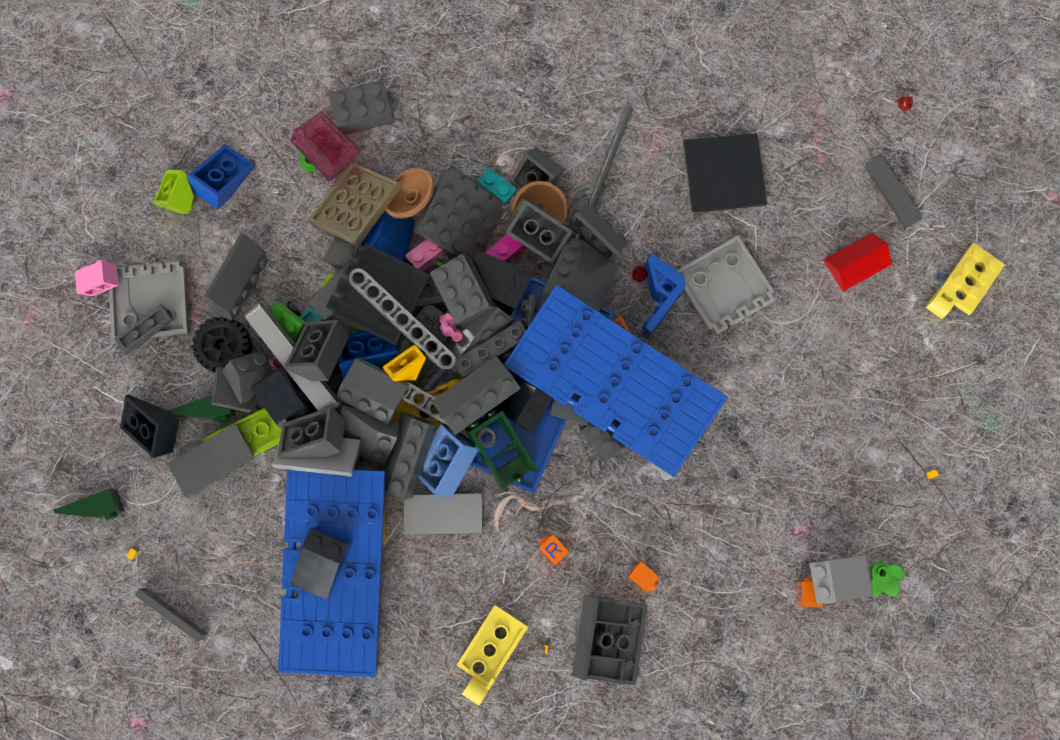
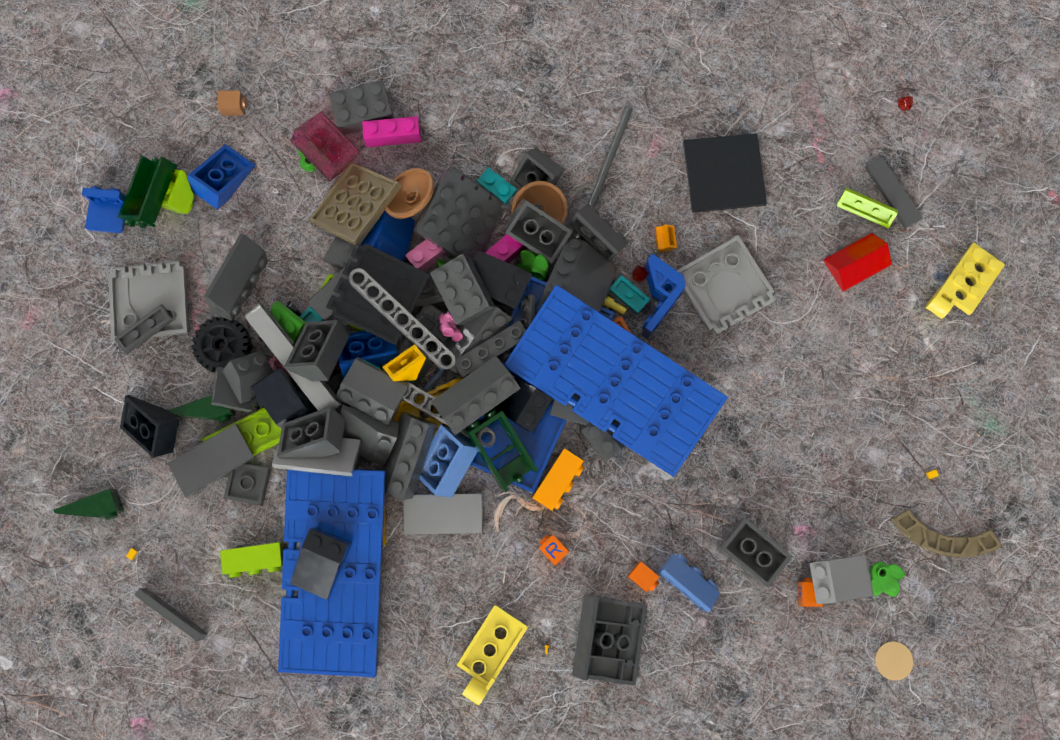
(96, 278): bright pink brick -> none
(104, 209): none -> blue bracket
(146, 192): none -> dark green door
(231, 103): none -> medium nougat brick
(248, 484): none -> dark grey tile
(252, 559): none -> lime brick
(391, 131): none -> dark pink brick
(534, 264): none -> bright green plate
(559, 480): none -> light orange brick
(609, 303): none -> light yellow bar
(629, 294): none -> teal plate
(665, 238): none -> light orange piece
(689, 582): none -> medium blue slope
(754, 552): none -> dark grey brick
(867, 208): none -> plate
(894, 661): none -> tan sticker
(942, 544): none -> dark tan tile

